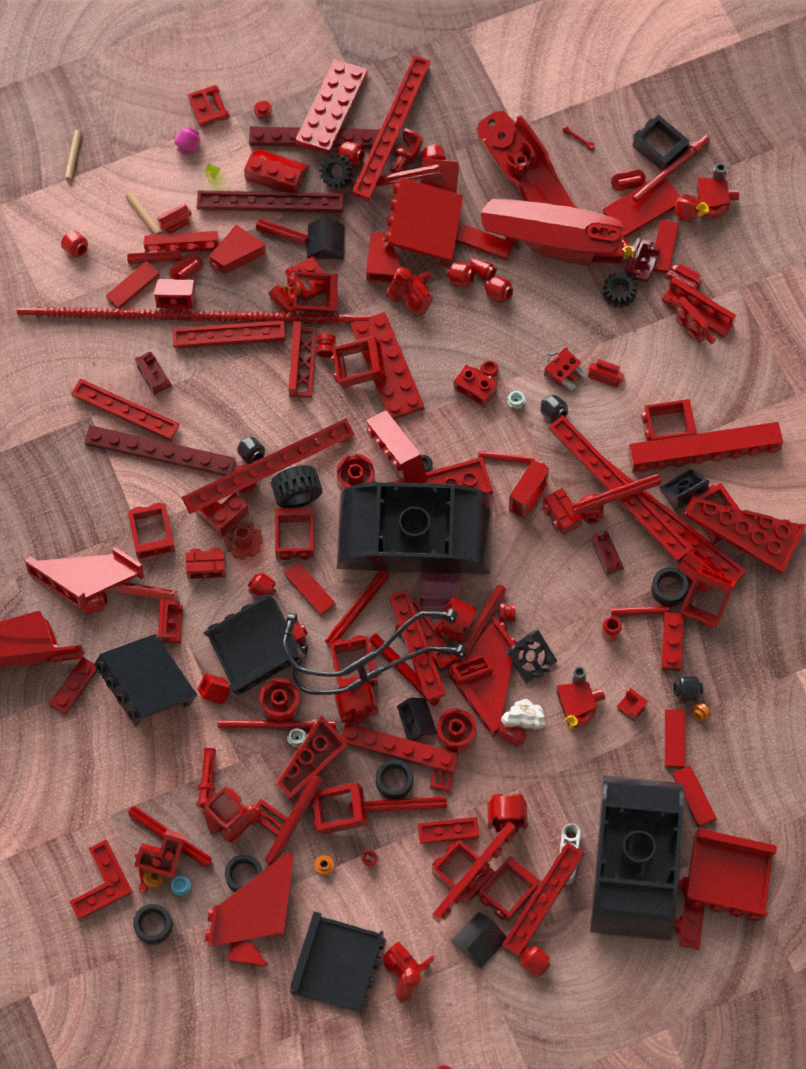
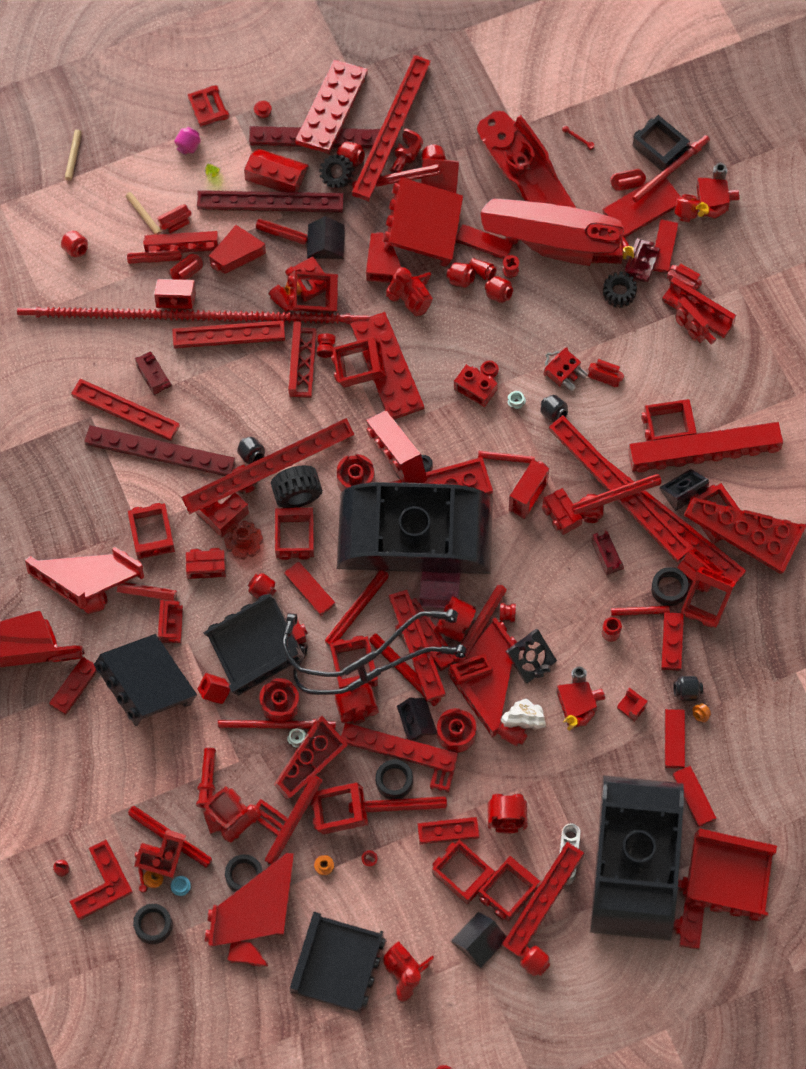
(61, 872): none -> red hinge
(132, 285): red tile -> none
(469, 879): red plate -> none
(510, 266): none -> red bush

